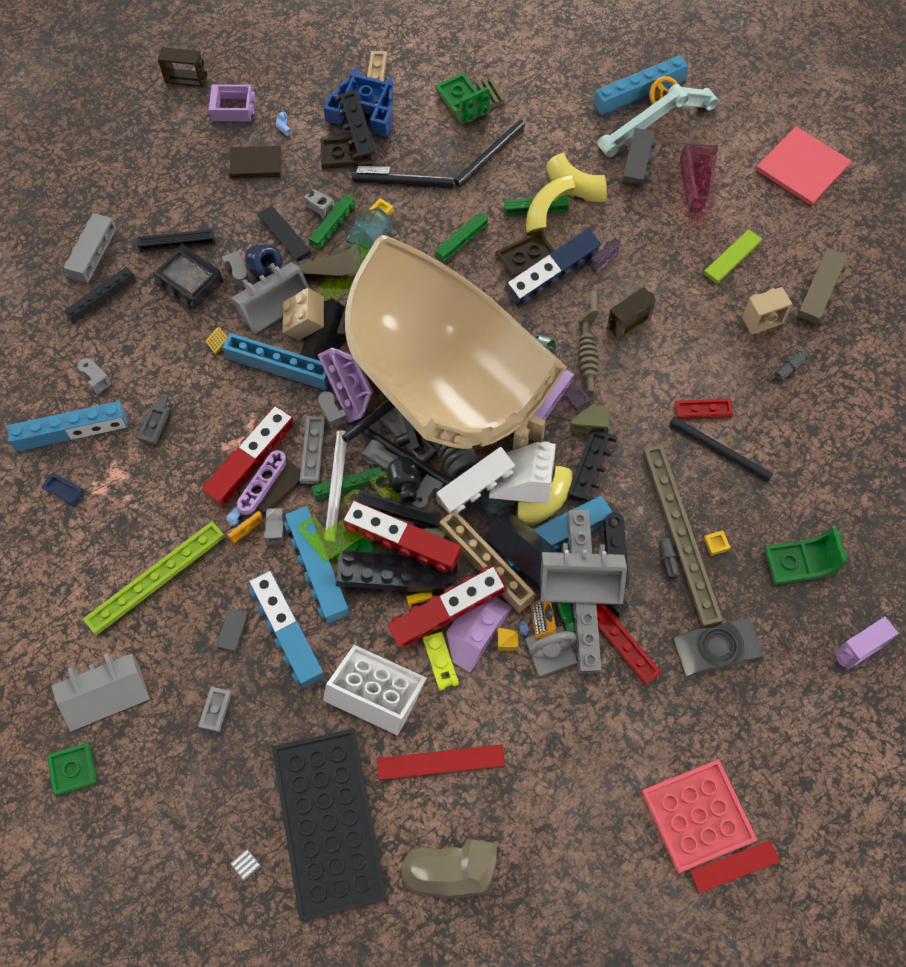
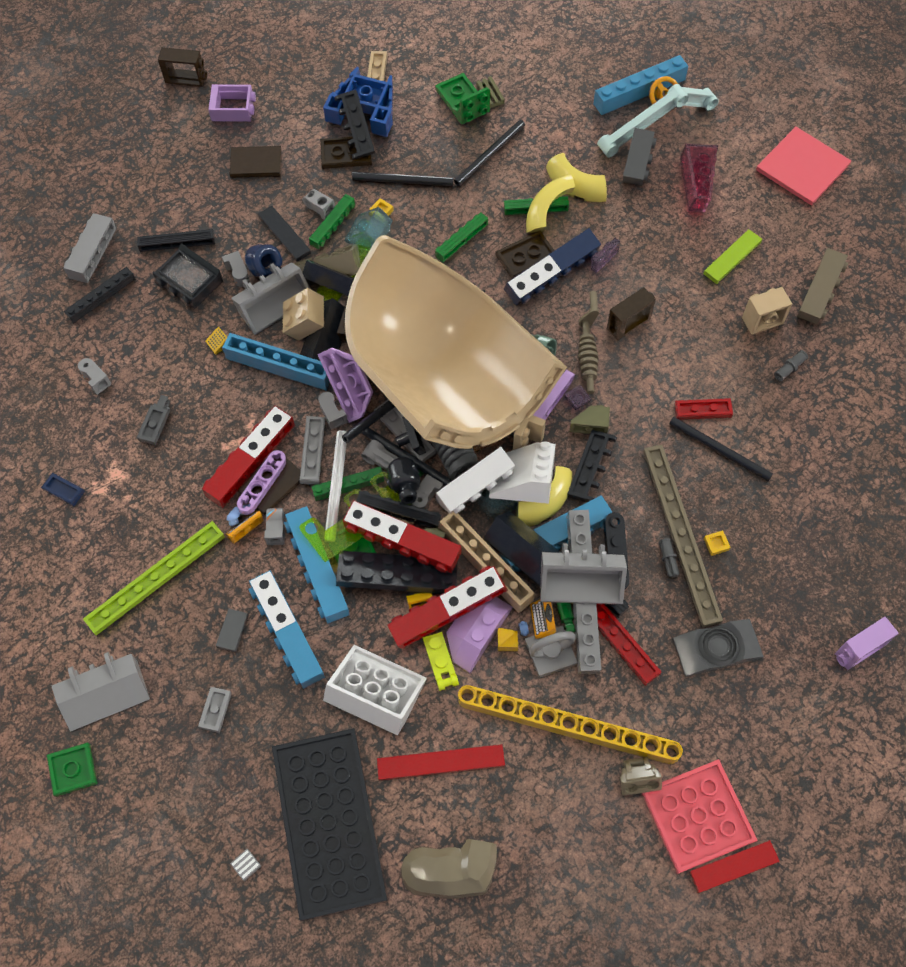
(67, 426): dark azure brick -> none
(281, 123): light blue arm -> none
(327, 277): none -> black tile
(371, 169): white sticker -> none
(578, 721): none -> yellow beam
(639, 777): none -> dark tan piece
(807, 558): green bracket -> none

